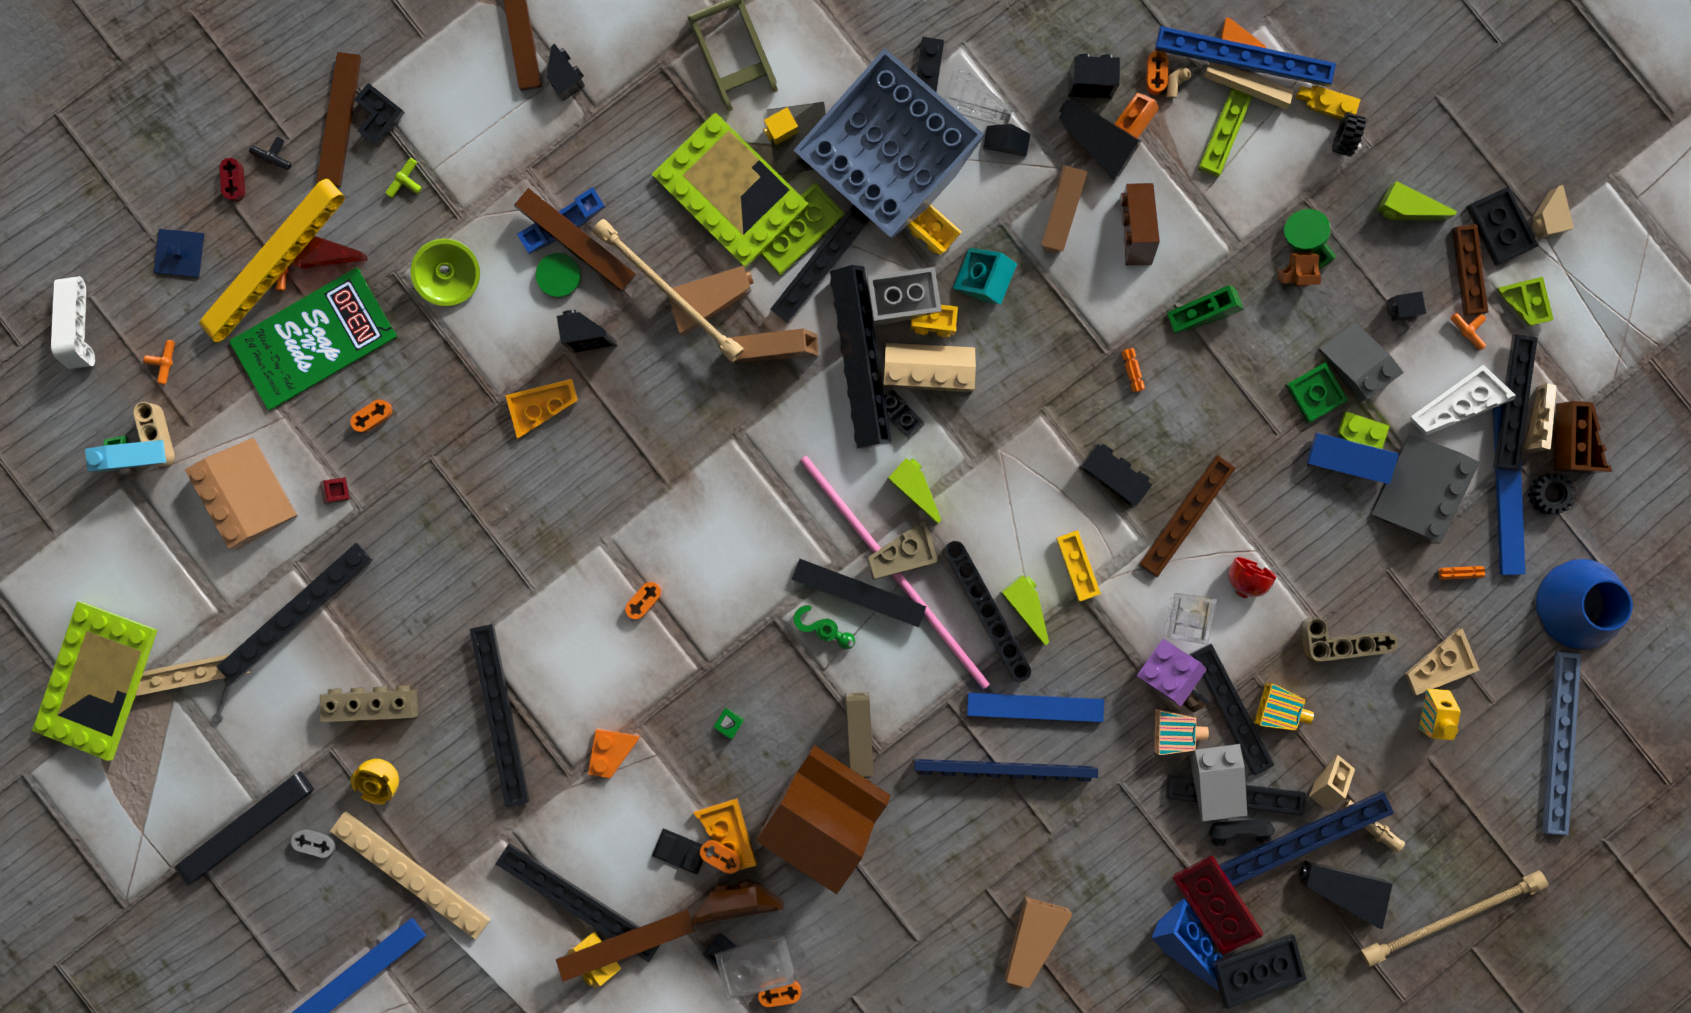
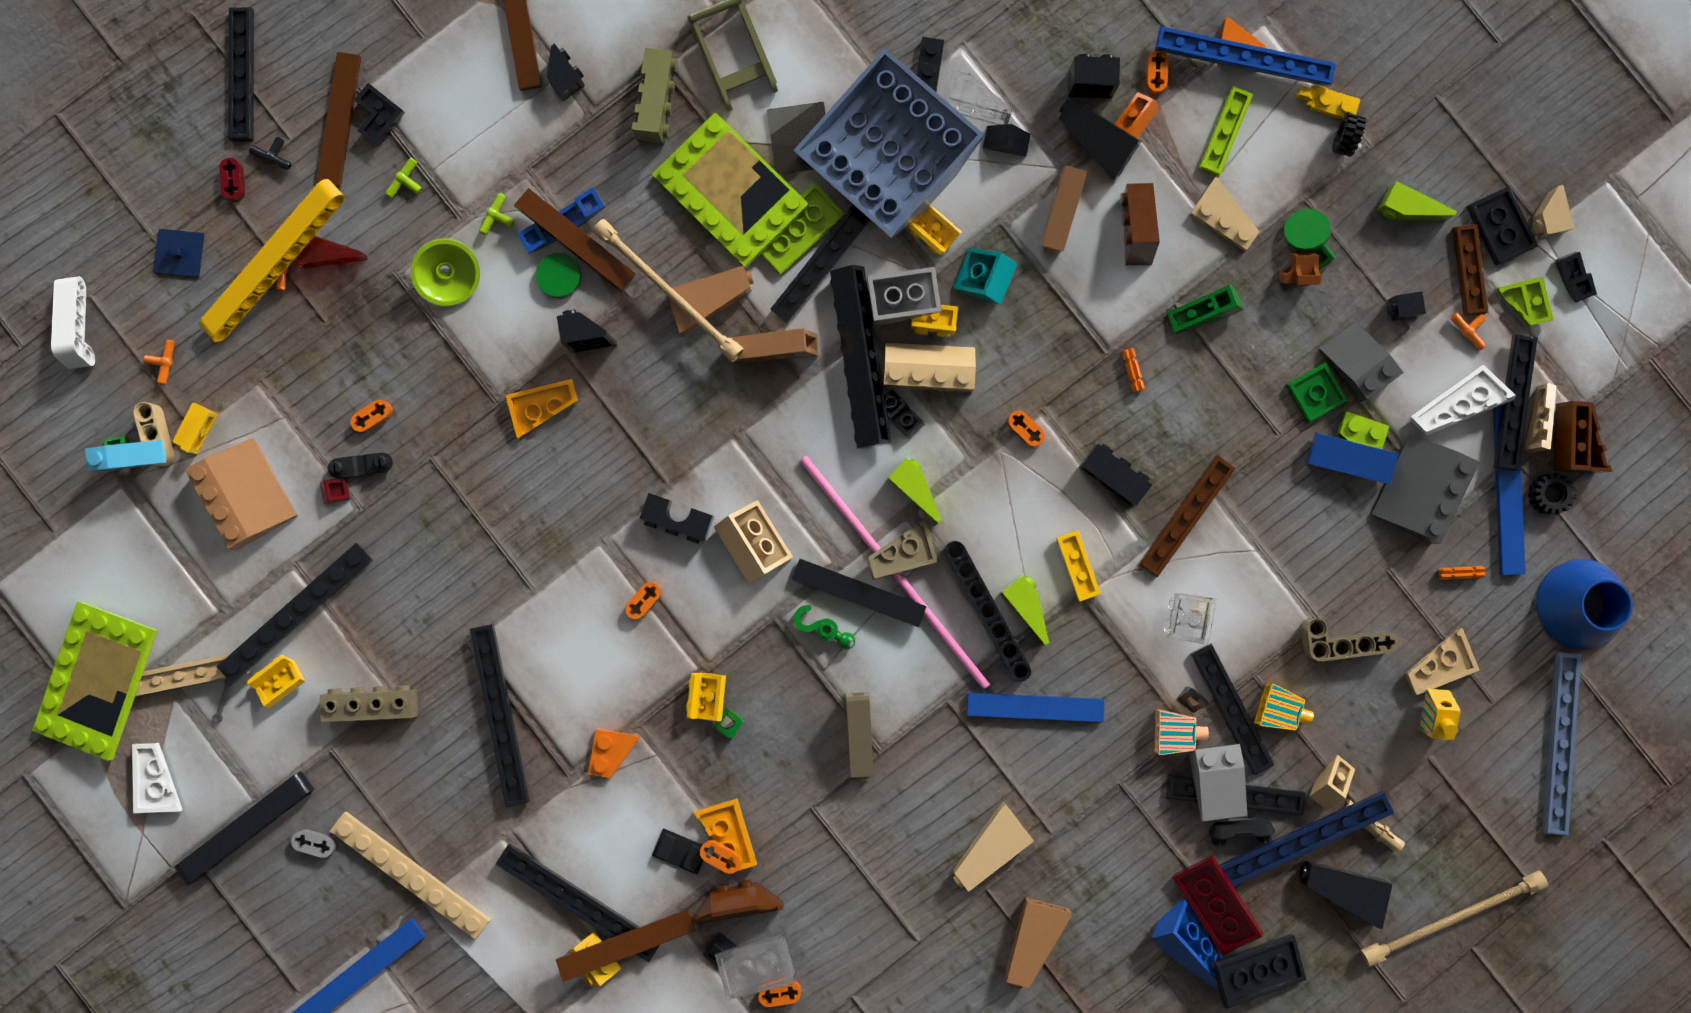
(152, 781): none -> white wing
(194, 428): none -> yellow panel
(241, 74): none -> black tile
(276, 680): none -> yellow bracket
(313, 338): green piece -> none
(360, 465): none -> black piece
(376, 781): yellow cylinder -> none
(493, 214): none -> lime piece
(655, 96): none -> olive wedge
(657, 512): none -> black arch
(706, 696): none -> yellow bracket
(753, 541): none -> tan slope
(780, 126): yellow brick -> none
(823, 819): reddish brown piece -> none
(992, 848): none -> tan slope
(995, 769): dark blue plate -> none
(1022, 433): none -> orange beam
(1172, 672): medium lavender brick -> none
(1175, 80): tan arm -> none
(1224, 216): none -> tan wing
(1249, 84): tan tile -> none
(1249, 578): red cylinder -> none
(1574, 276): none -> black slope

